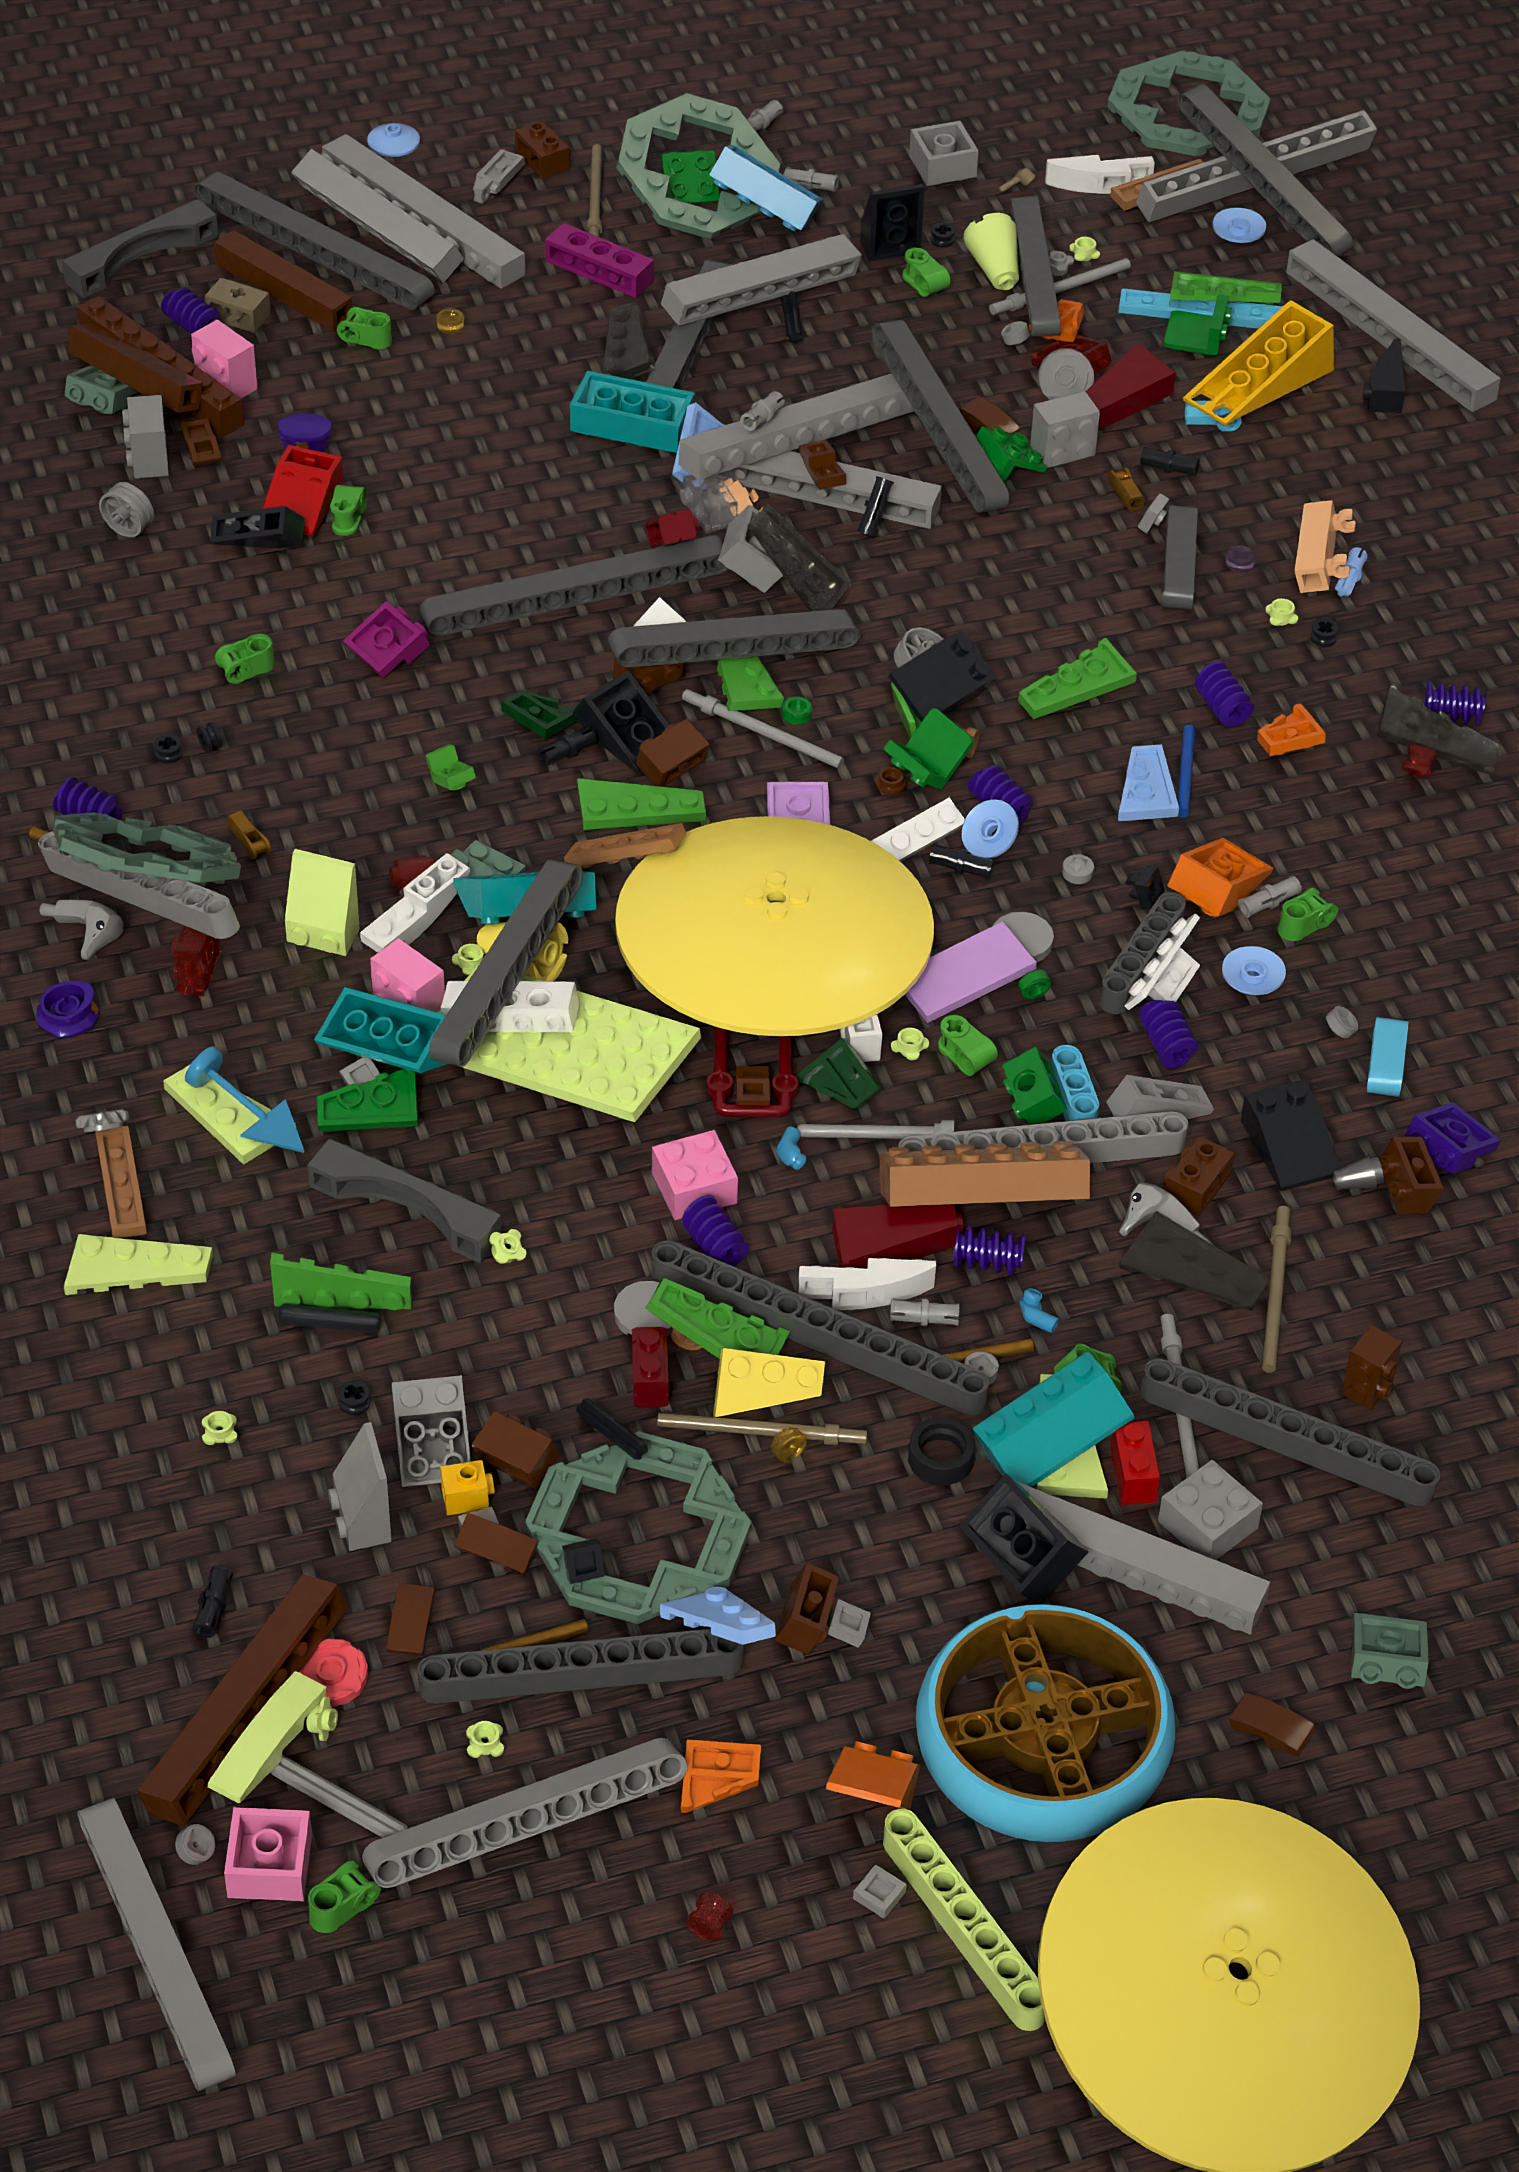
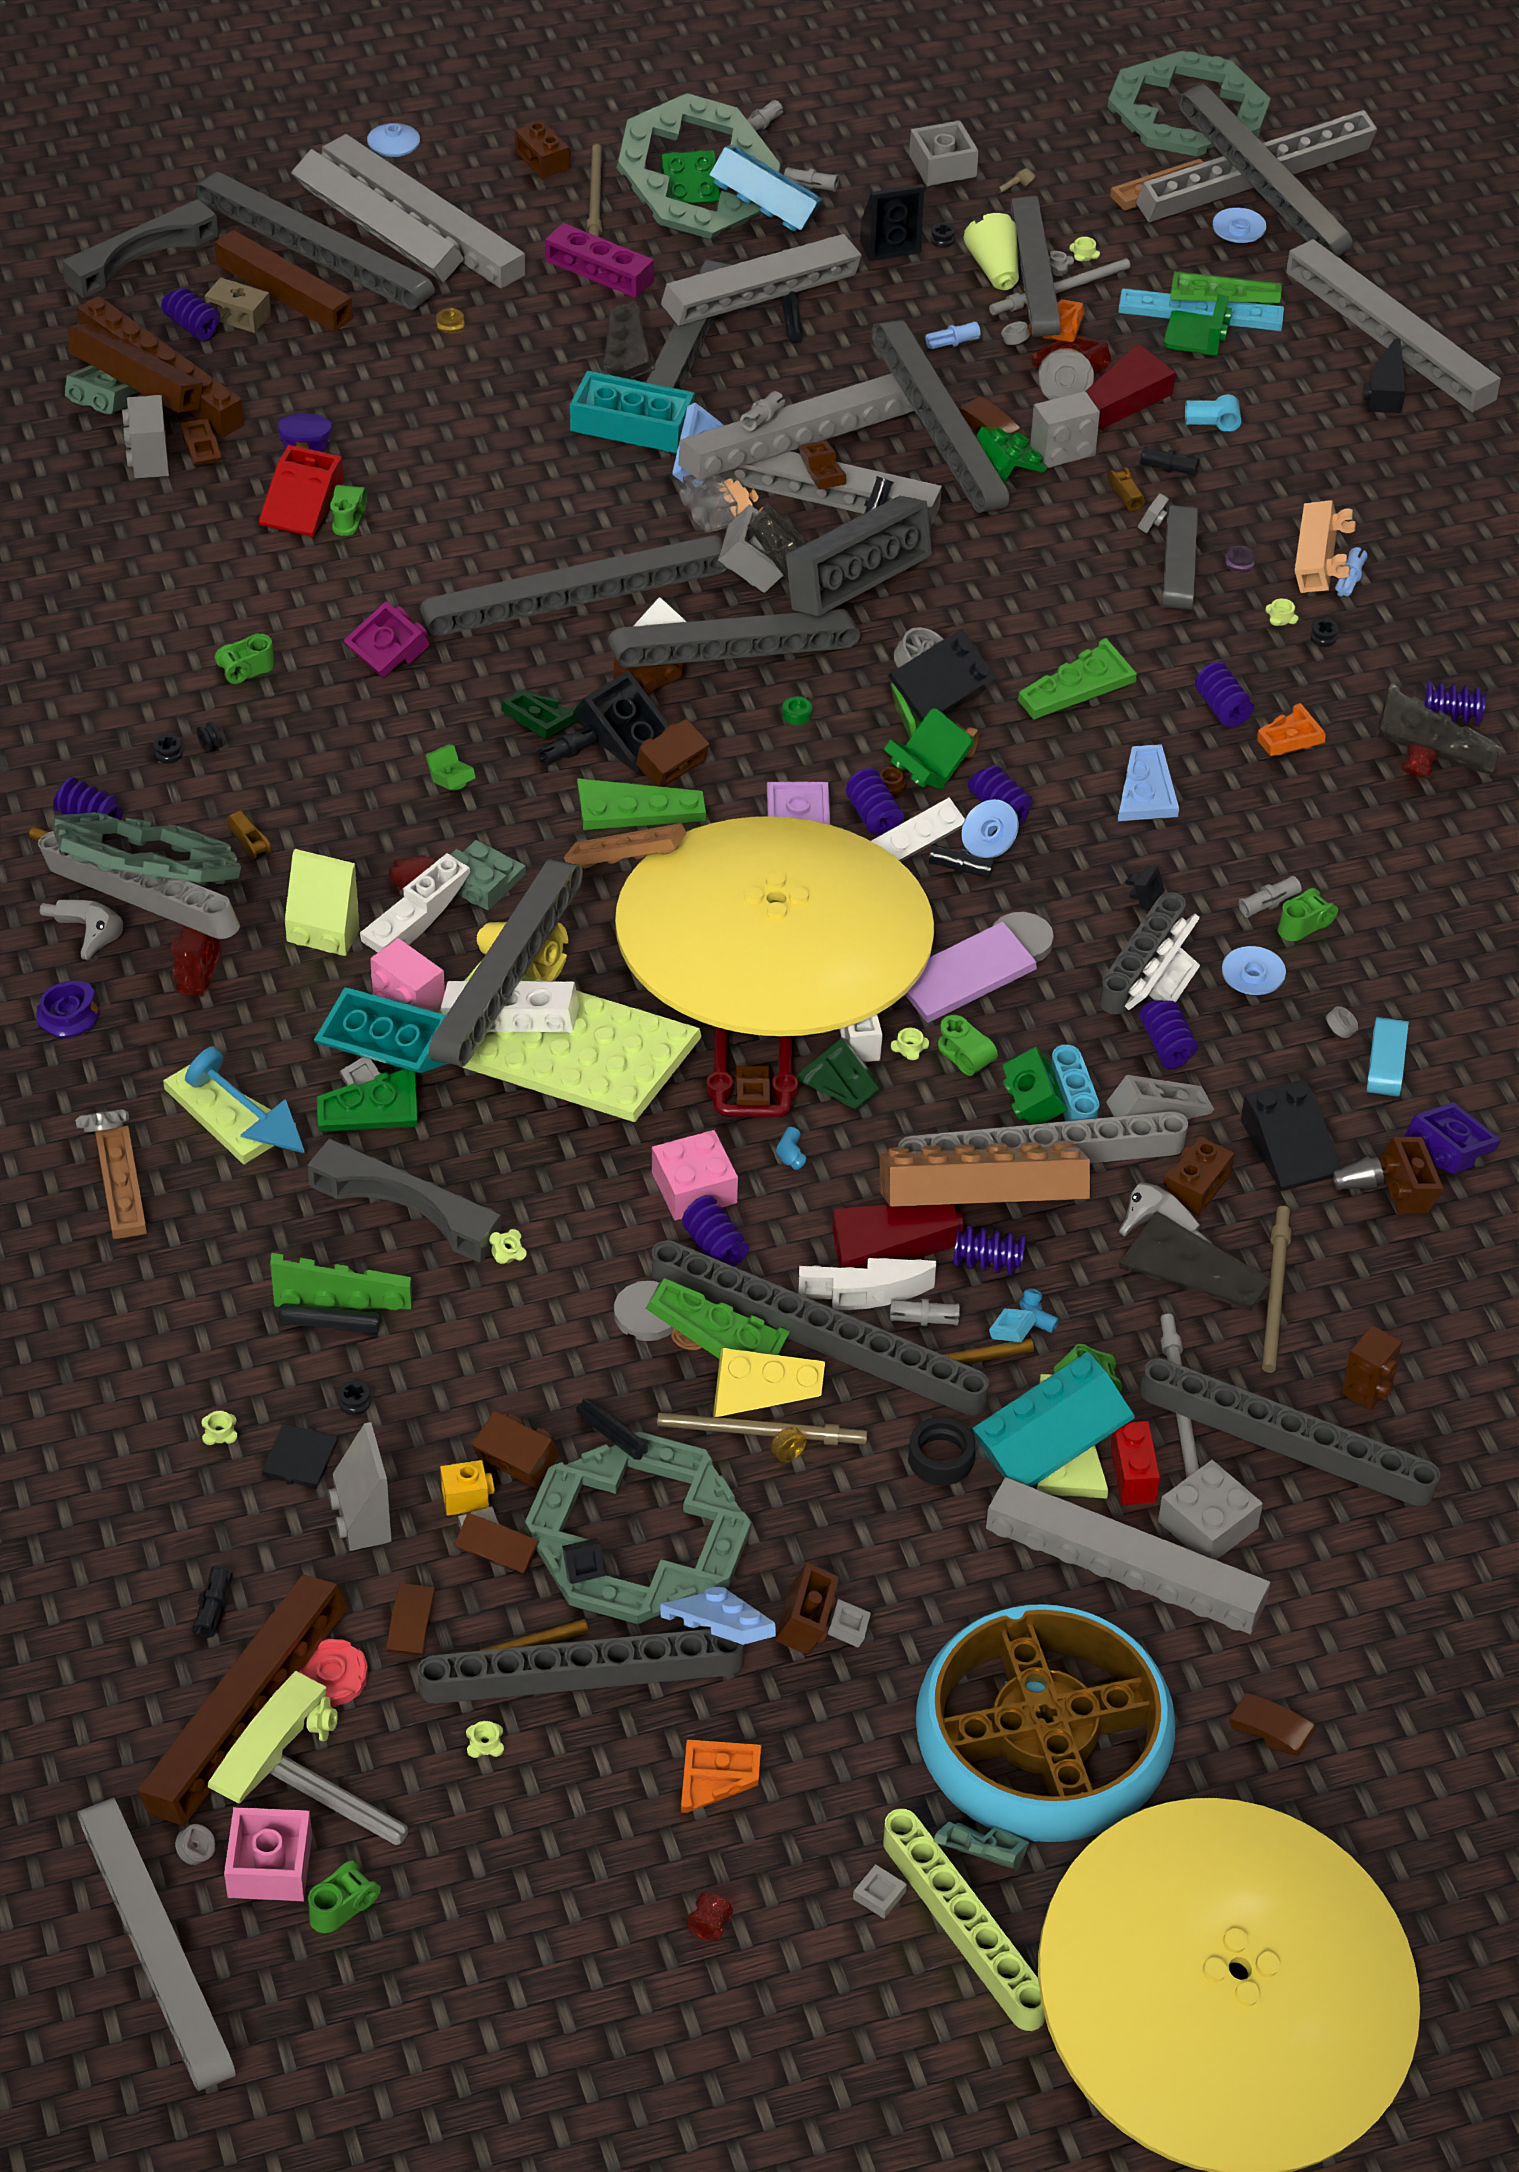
(112, 1261): yellowish green wing -> none
(126, 509): light grey wheel -> none
(225, 357): bright pink brick -> none
(259, 528): black slope -> none
(299, 1456): none -> black piece
(369, 328): bright green piece -> none
(429, 1428): light grey slope -> none
(468, 957): yellowish green plate -> none
(496, 174): light grey hinge -> none
(499, 895): teal slope -> none
(508, 1808): light grey beam -> none
(650, 1367): dark red brick -> none
(671, 528): dark red brick -> none
(713, 706): light grey bar -> none
(748, 684): bright green wing -> none
(858, 555): none -> dark grey brick
(873, 1131): light grey piece -> none
(874, 801): none -> dark purple piece
(875, 1776): orange slope -> none
(925, 272): bright green piece -> none
(953, 335): none -> light blue axle
(985, 1363): light grey tile -> none
(996, 1846): none -> sand green slope
(1012, 1325): none -> medium azure tile
(1023, 1540): black slope -> none
(1034, 984): green tile -> none
(1078, 869): light grey tile -> none
(1095, 176): white slope -> none
(1186, 770): blue bar -> none
(1217, 876): orange slope -> none
(1272, 362): yellow piece -> none
(1389, 1650): sand green plate -> none

